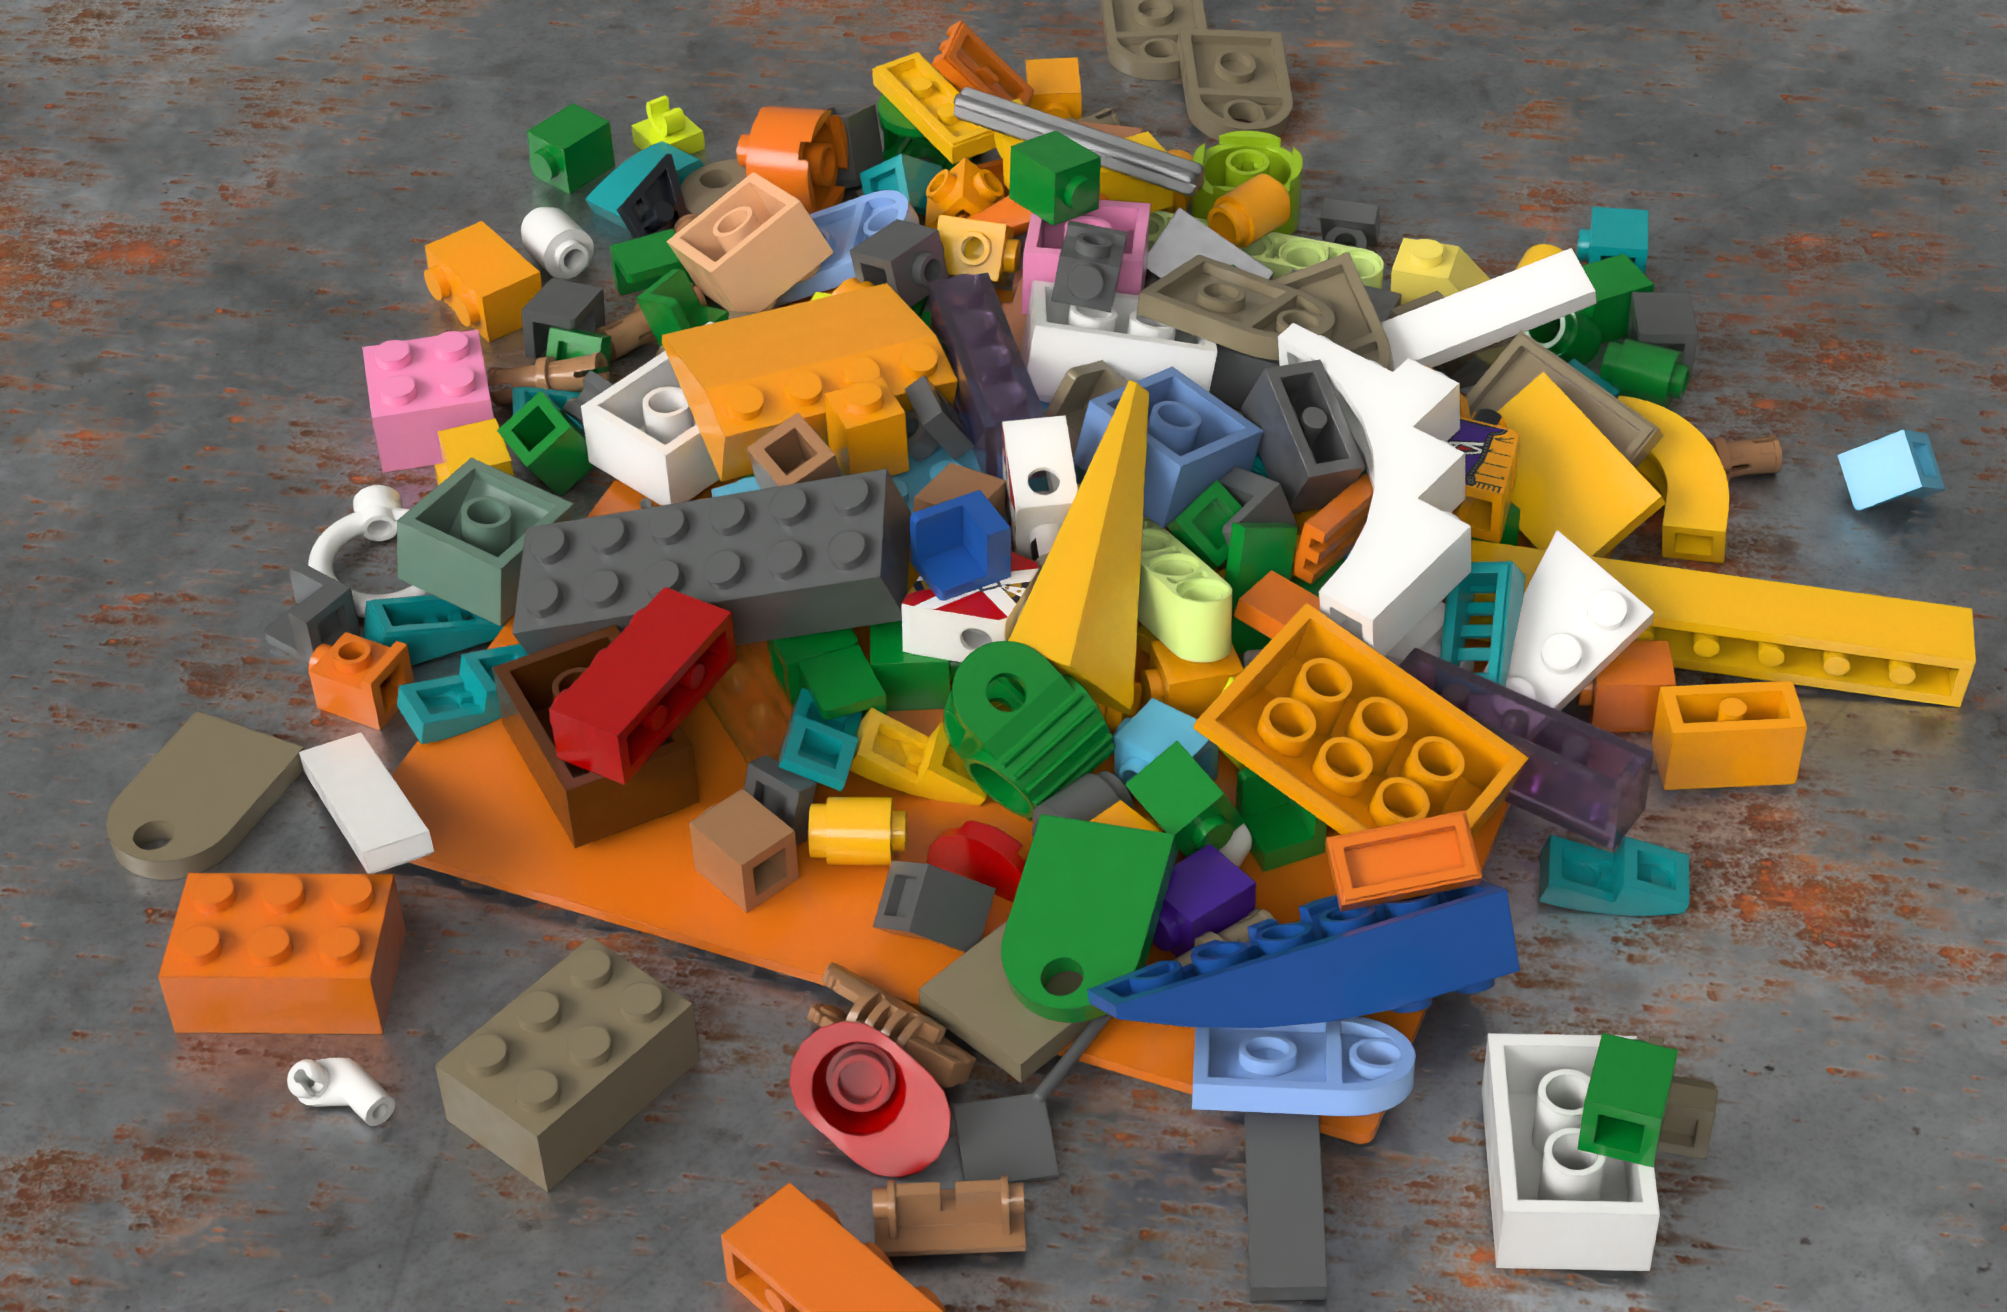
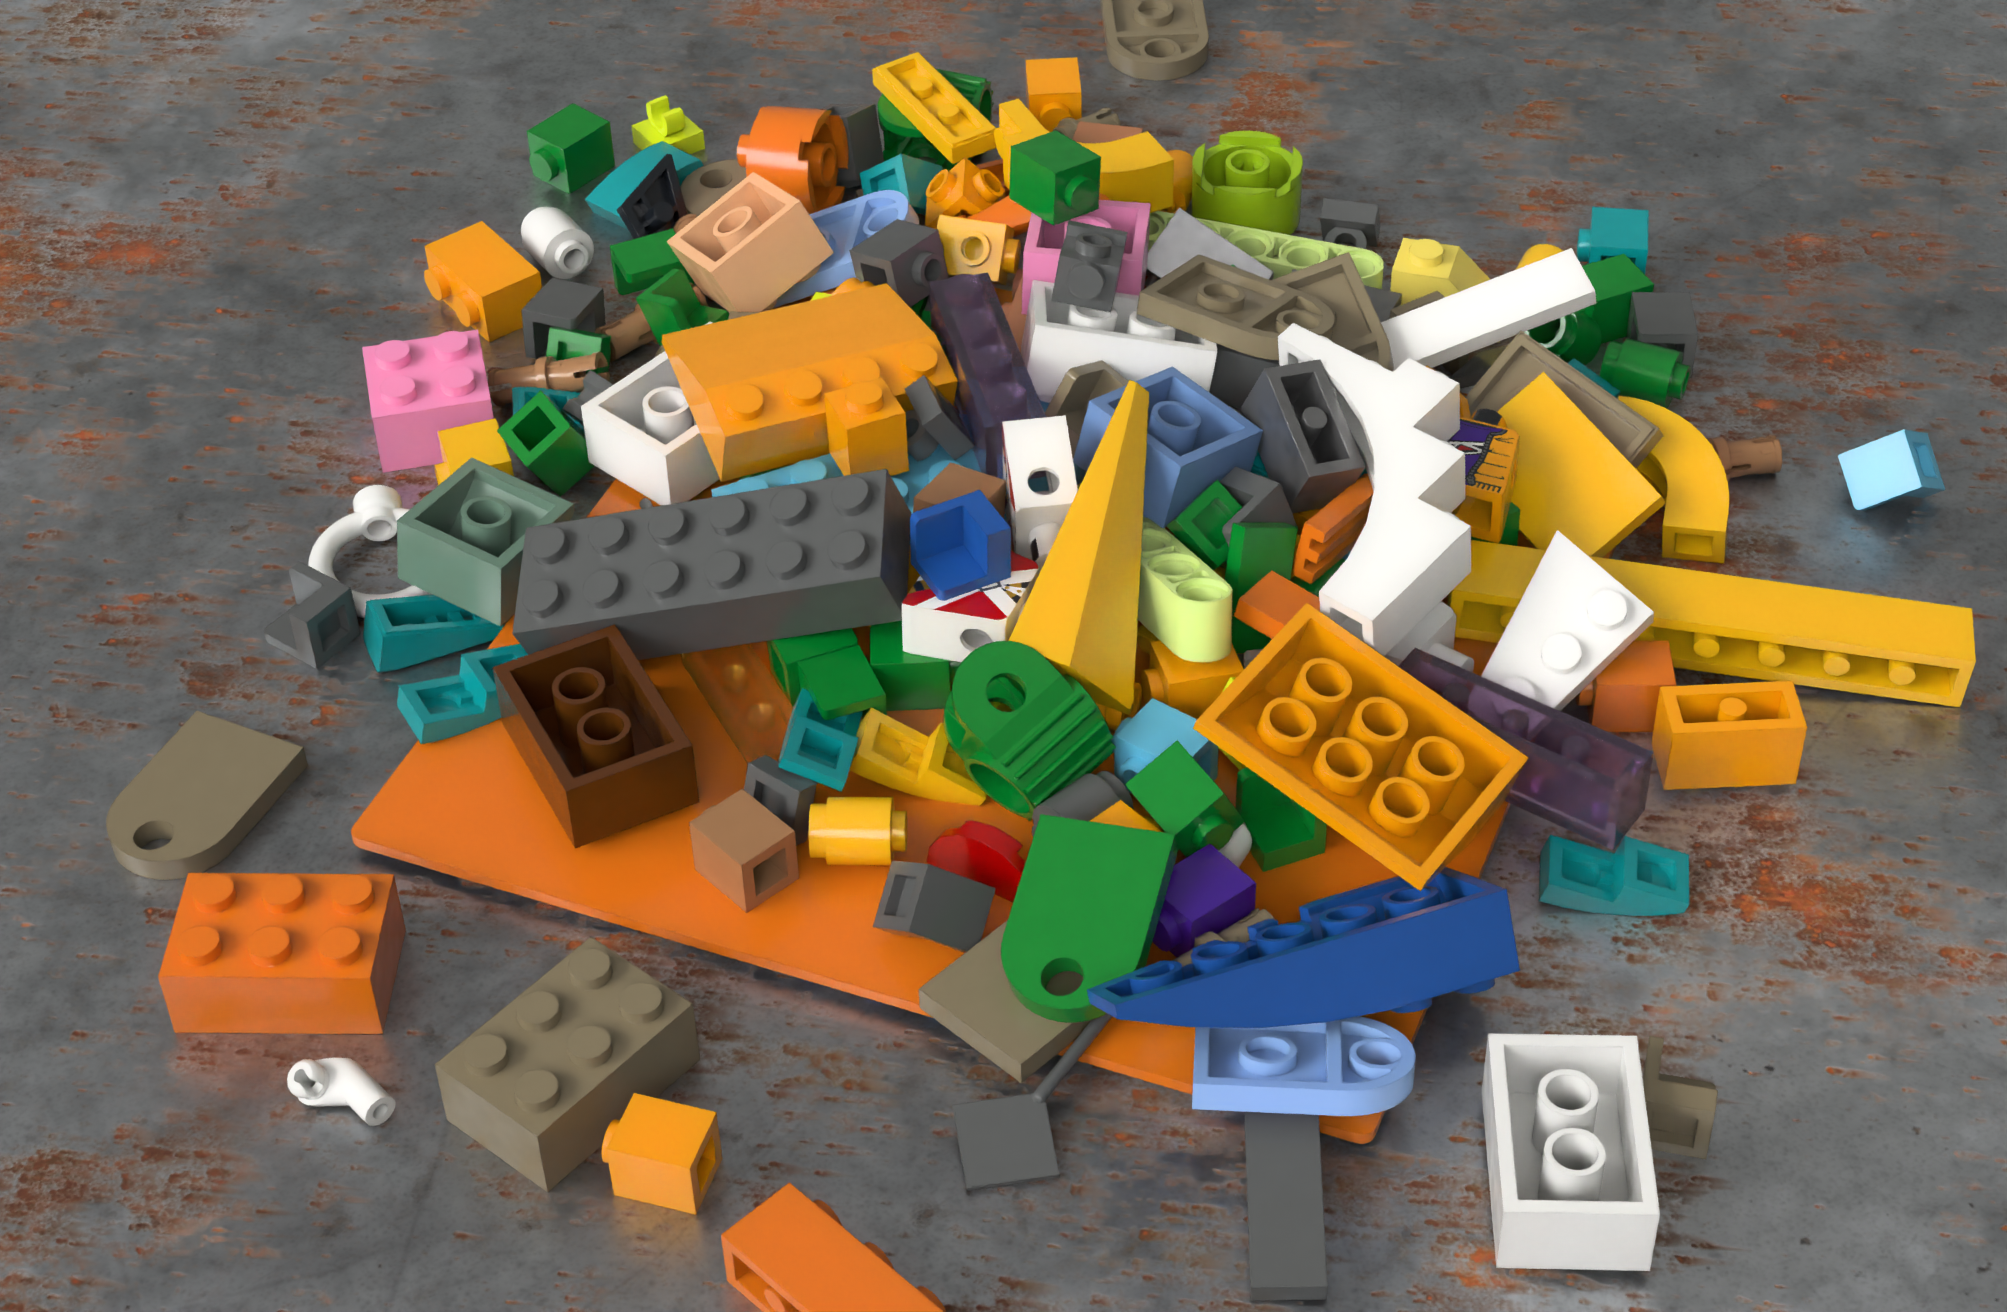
(360, 678): orange brick -> none
(366, 803): white tile -> none
(643, 685): red brick -> none
(663, 1153): none -> light orange brick
(791, 455): medium nougat brick -> none
(870, 1098): piece -> none
(905, 1025): medium nougat hinge -> none
(939, 1221): medium nougat hinge -> none
(964, 72): orange tile -> none
(1115, 152): axle -> none
(1235, 78): dark tan tile -> none
(1250, 210): light orange brick -> none
(1403, 861): orange tile -> none
(1485, 578): teal slope -> none
(1627, 1099): green brick -> none

